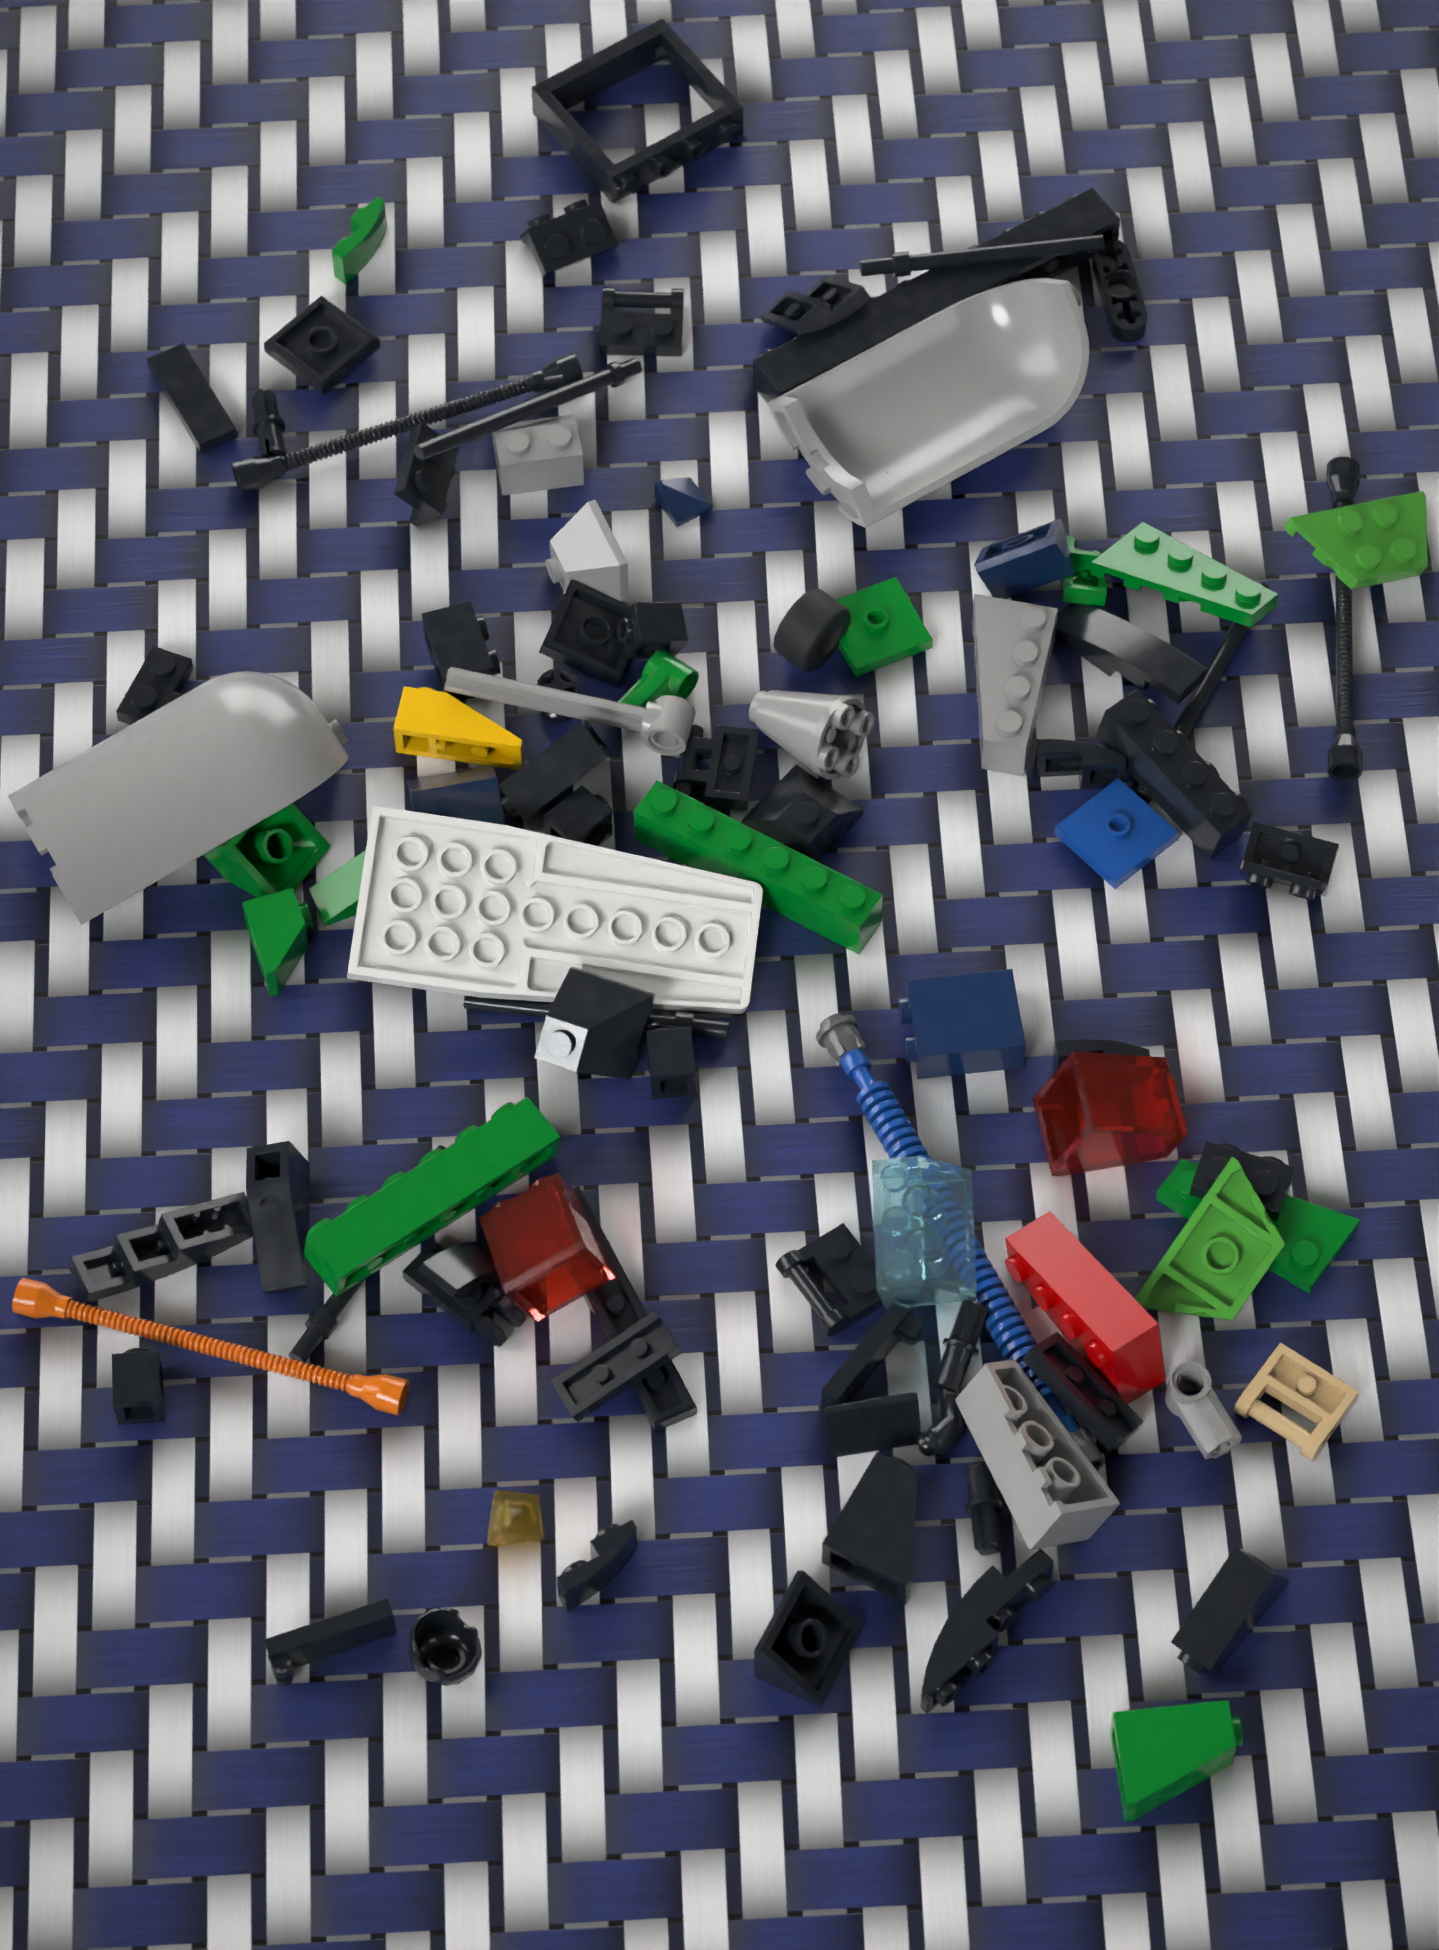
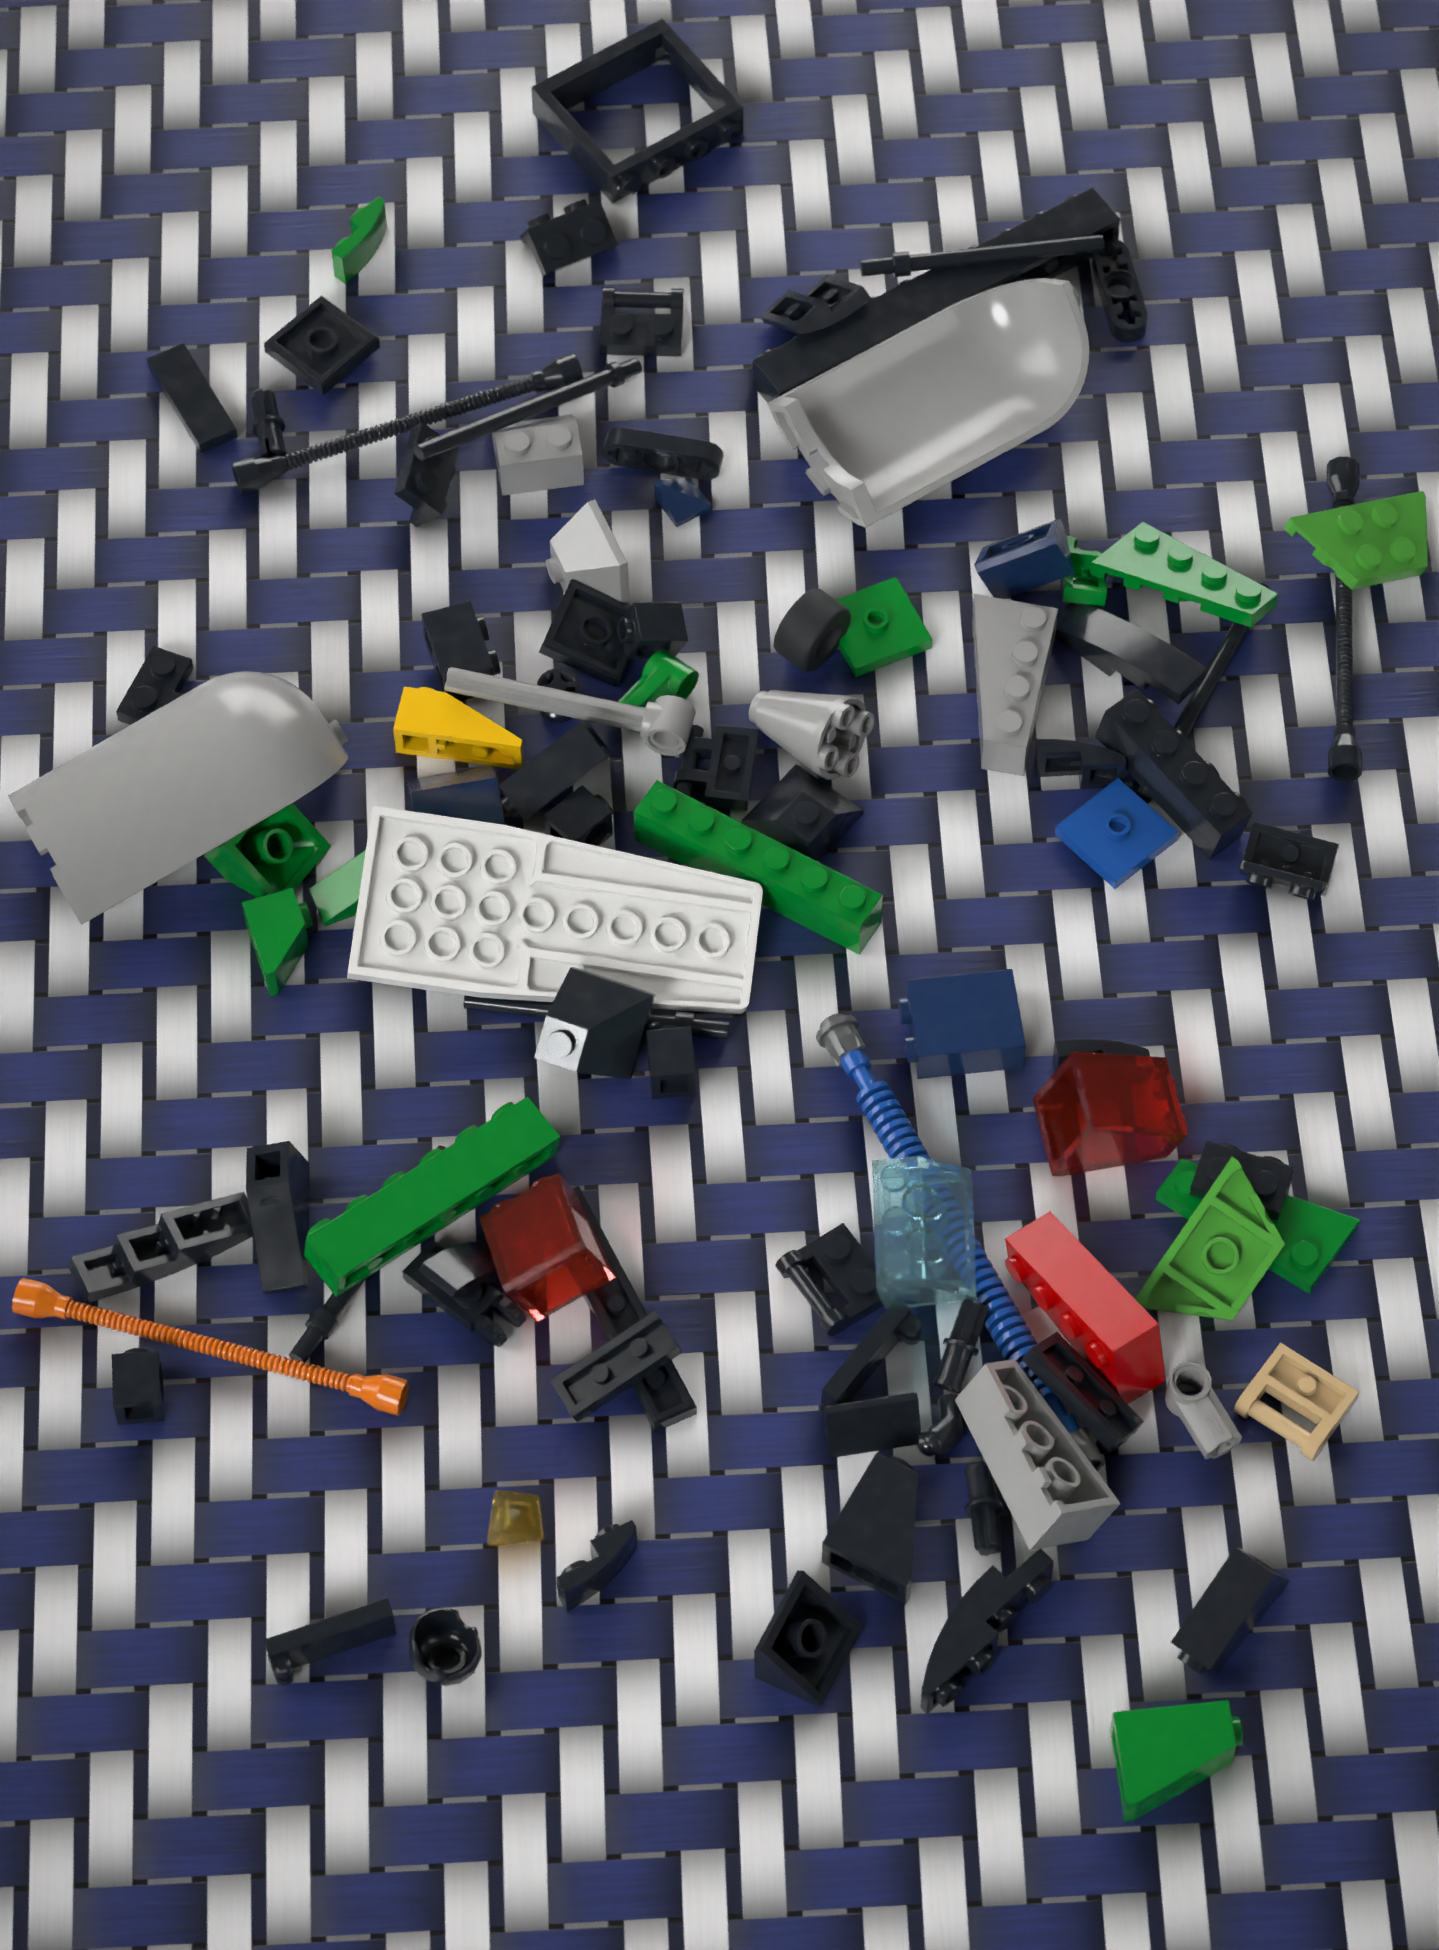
(687, 456): none -> black beam

